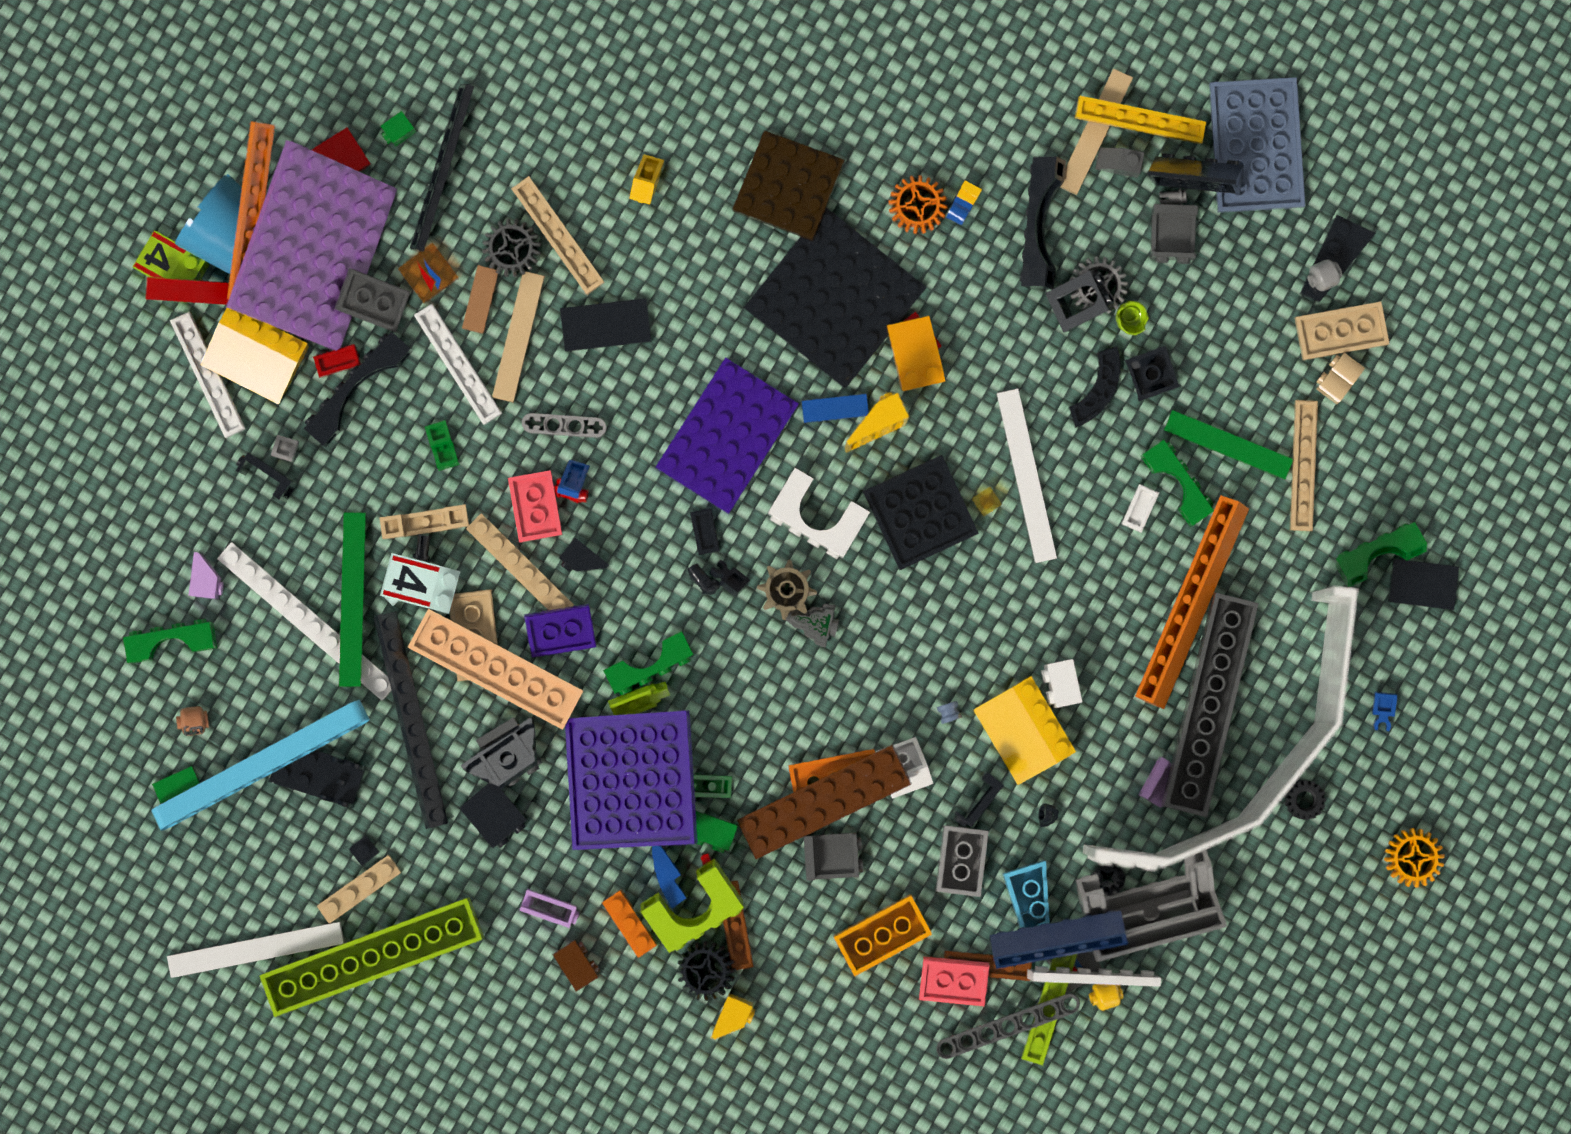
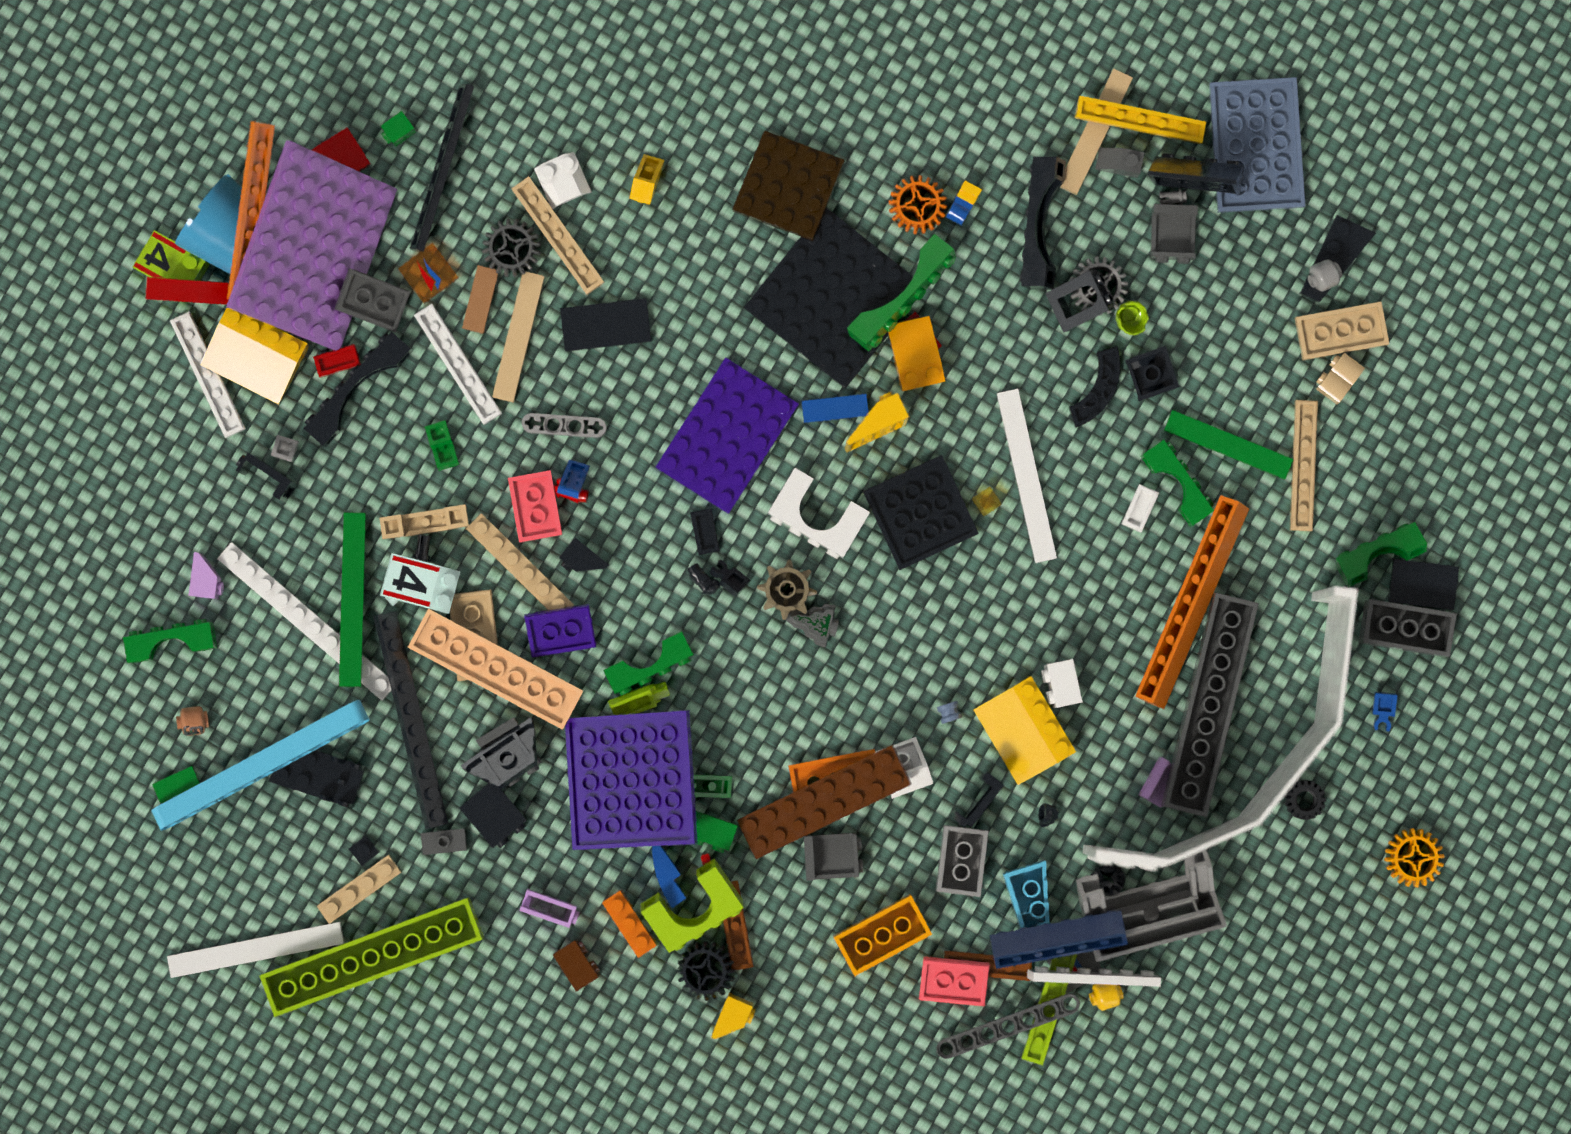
(443, 841): none -> dark grey plate
(562, 179): none -> white slope
(874, 324): none -> green arch
(1407, 628): none -> dark grey brick

